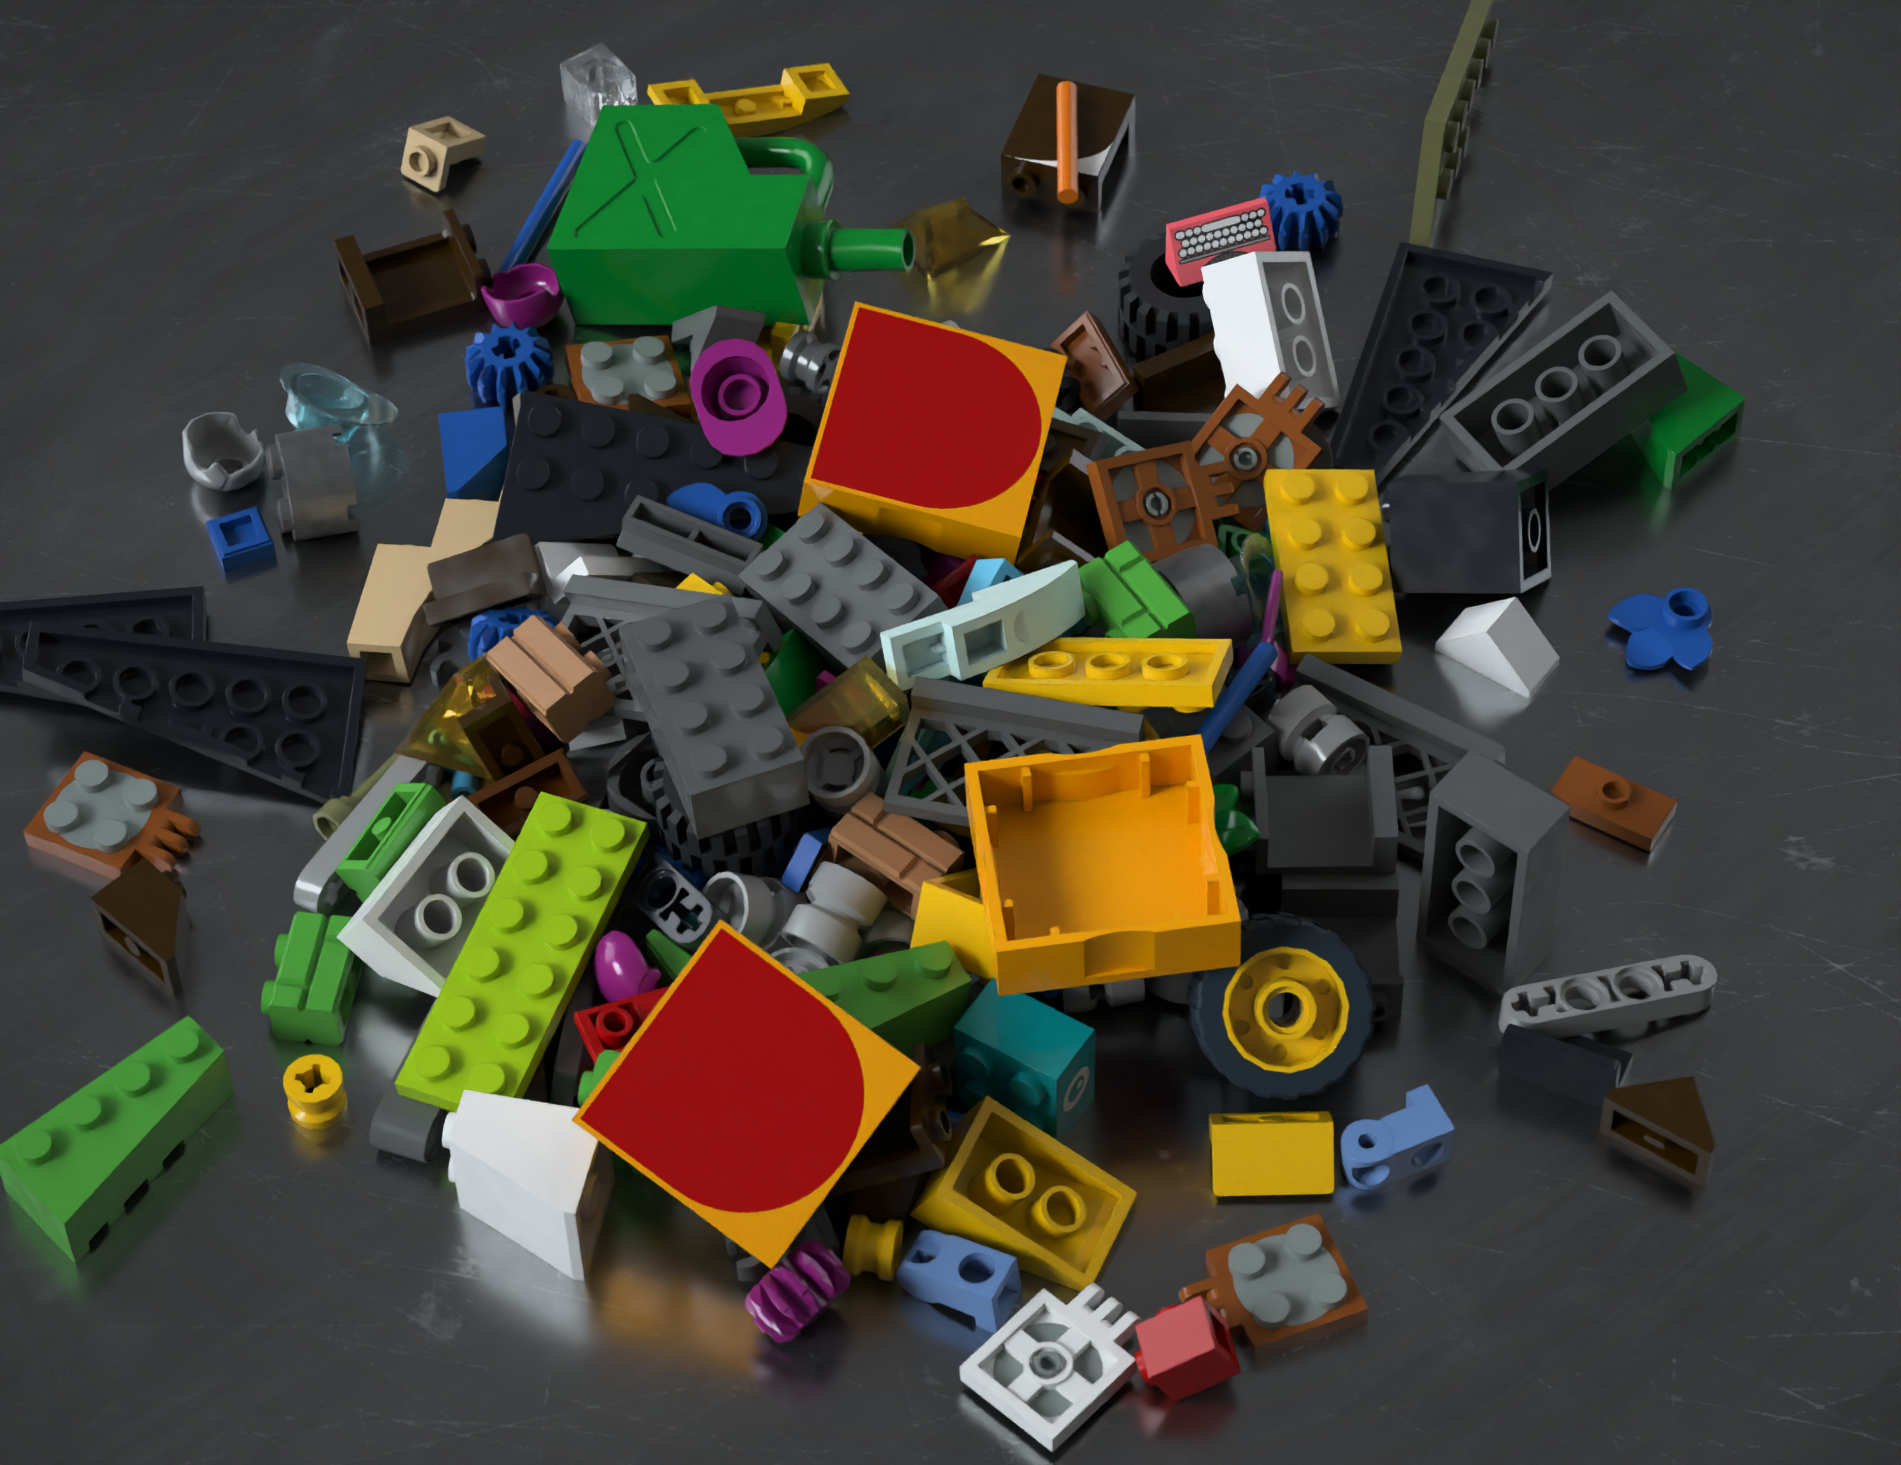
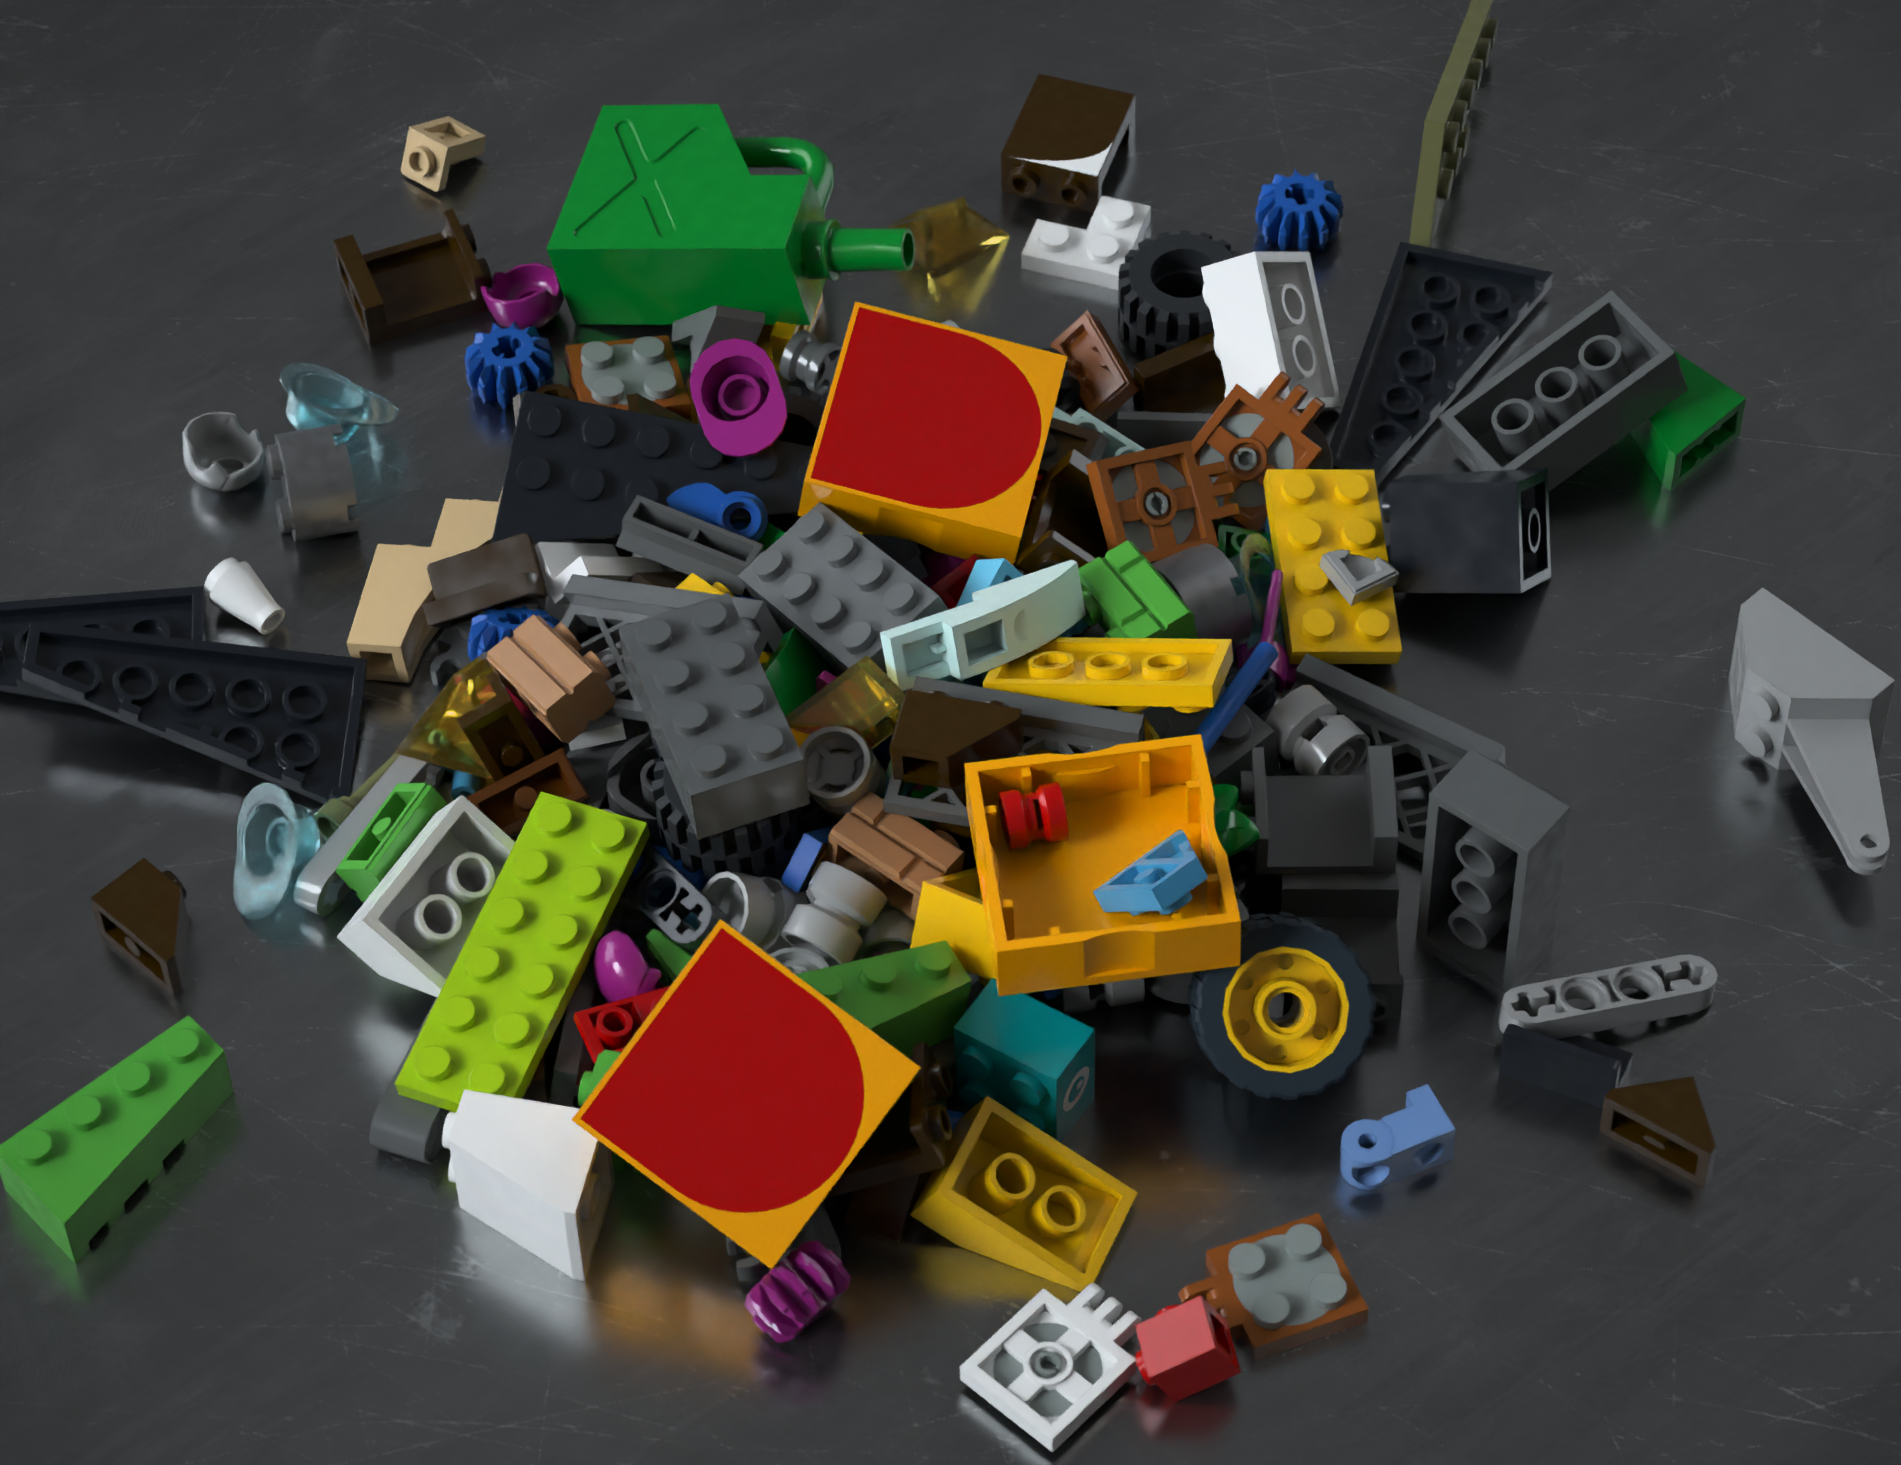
(112, 819): piece -> none
(240, 538): blue tile -> none
(241, 593): none -> white cone
(272, 849): none -> clear light blue piece
(313, 981): bright green brick -> none
(327, 1101): yellow wheel -> none
(475, 452): blue slope -> none
(545, 207): blue bar -> none
(596, 80): clear brick -> none
(764, 110): yellow slope -> none
(873, 1247): yellow wheel -> none
(944, 732): none -> dark brown slope
(962, 1277): medium blue leg -> none
(1020, 820): none -> red wheel
(1067, 142): orange bar -> none
(1092, 253): none -> white plate
(1156, 880): none -> dark azure wing
(1217, 238): slope -> none
(1272, 1153): yellow panel -> none
(1357, 575): none -> light grey tile
(1502, 645): white slope -> none
(1614, 803): dark orange plate -> none
(1665, 628): blue plate -> none
(1818, 712): none -> light grey slope

